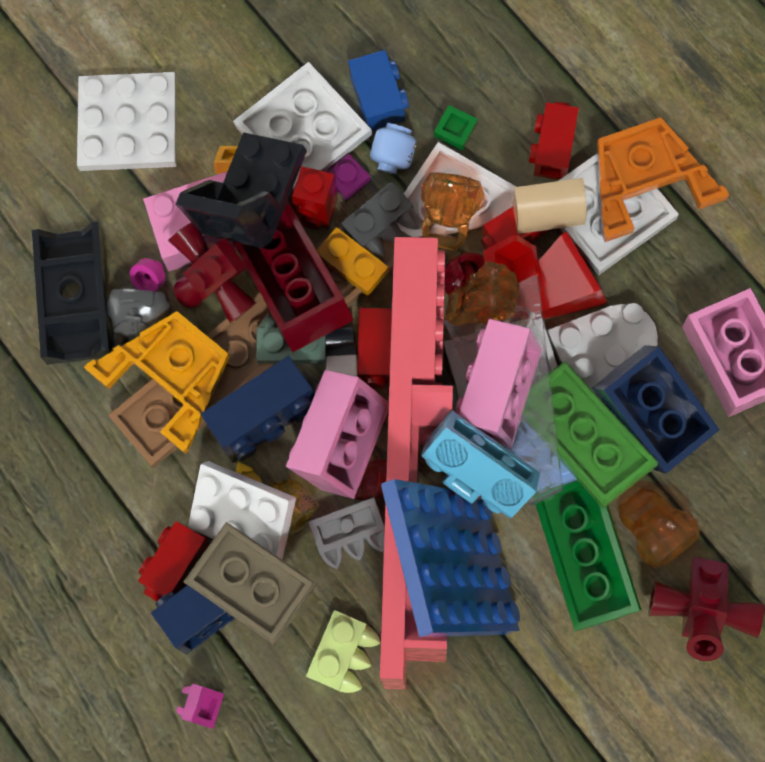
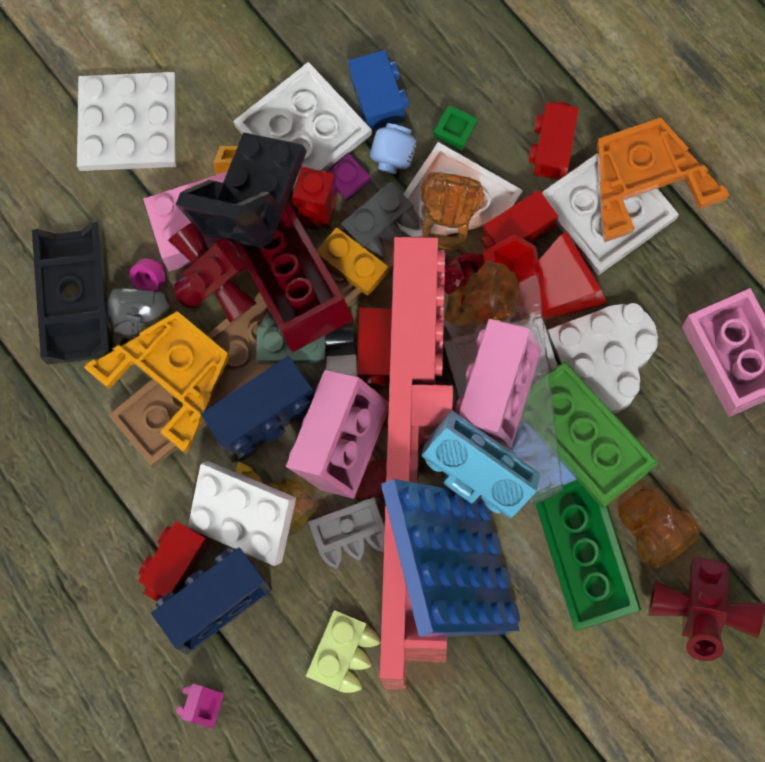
(250, 583): dark tan tile -> none
(550, 205): tan brick -> none
(656, 407): dark blue brick -> none

